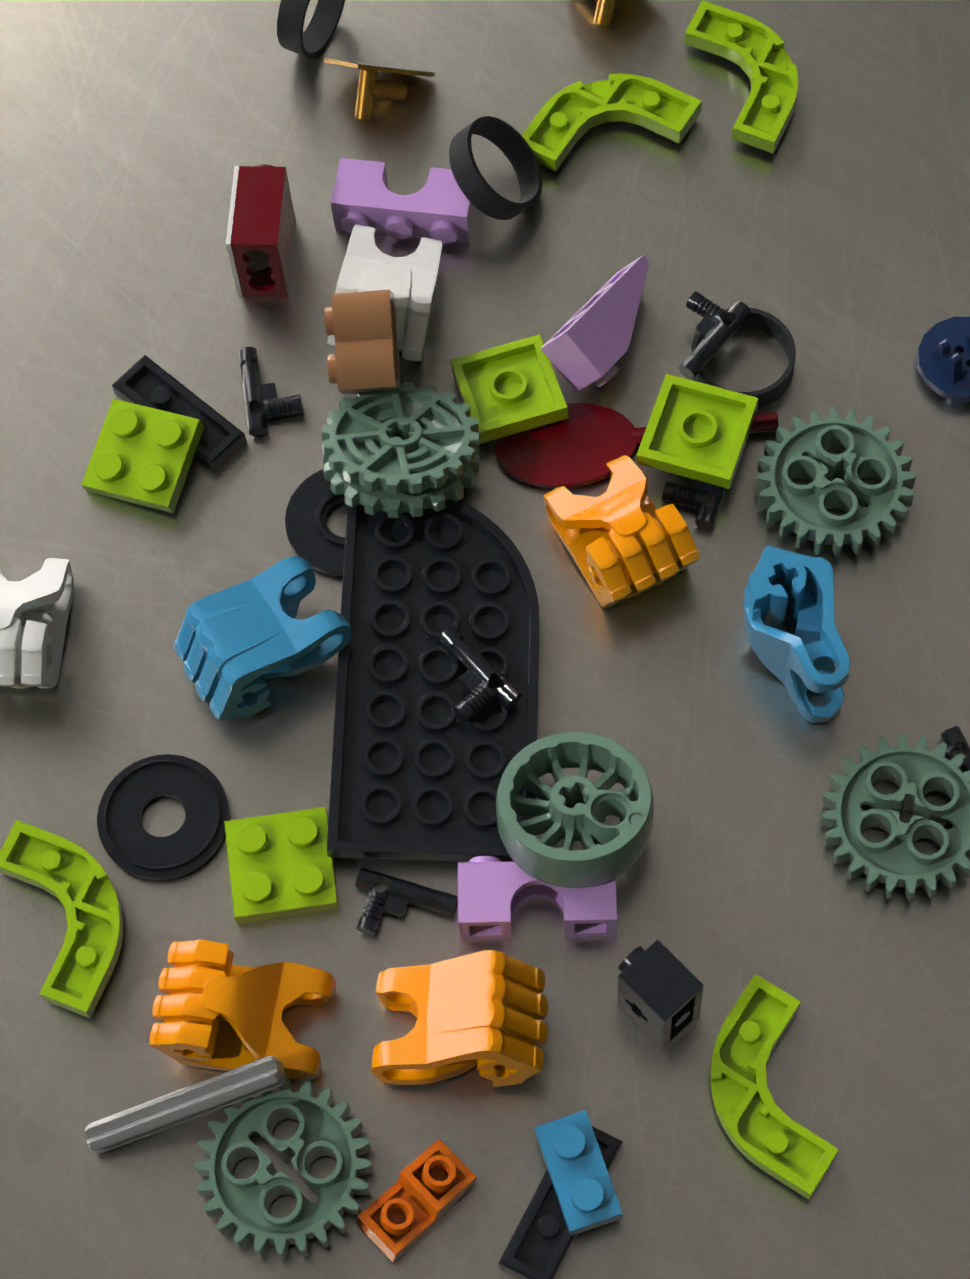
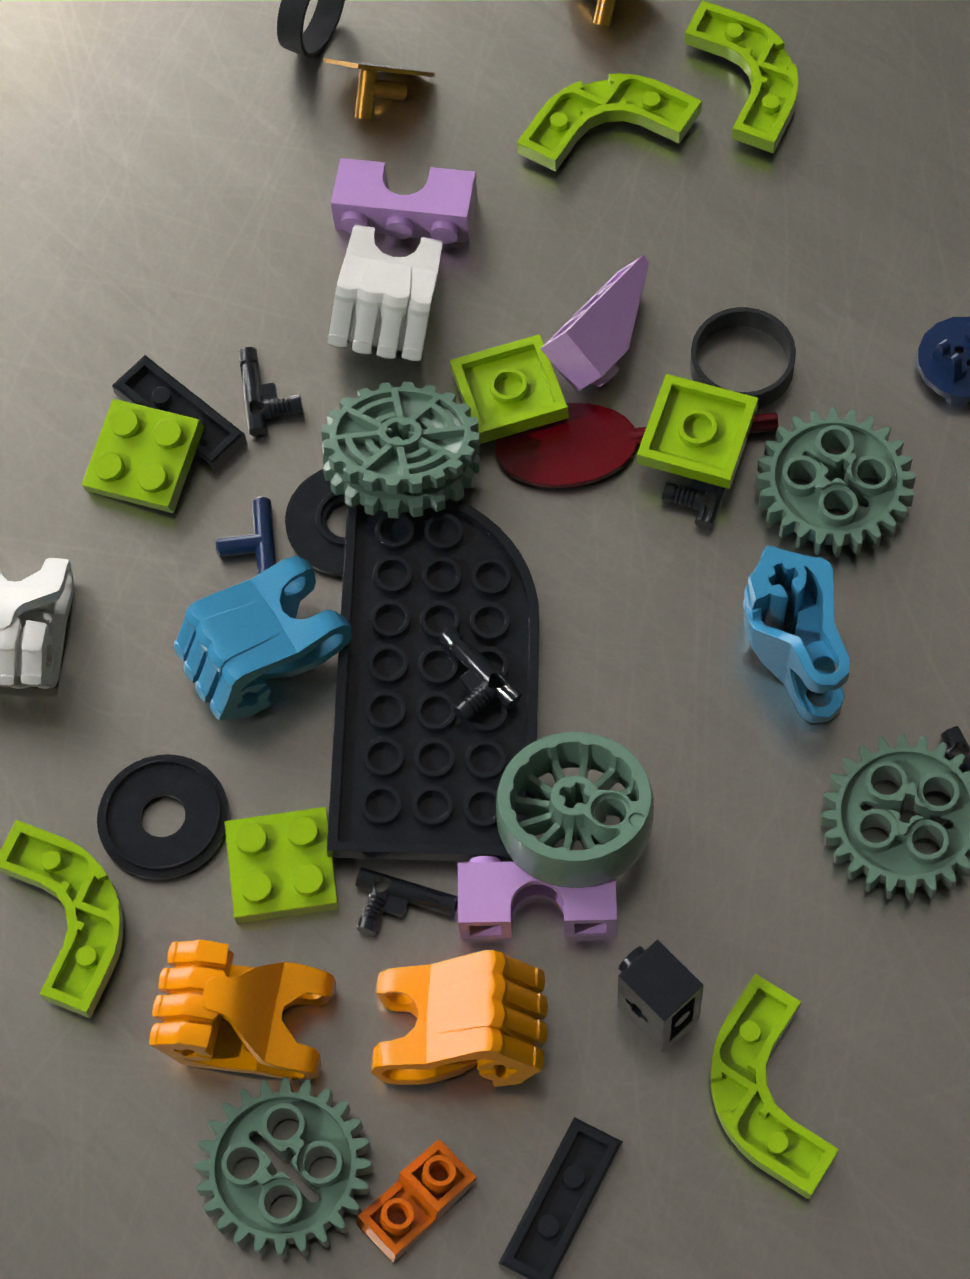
(185, 1104): light grey axle -> none
(260, 542): none -> dark blue piece
(261, 231): dark red piece -> none
(364, 342): medium nougat brick -> none
(473, 183): black tyre -> none
(578, 1172): dark azure plate -> none
(621, 536): light orange piece -> none
(712, 330): black hose -> none

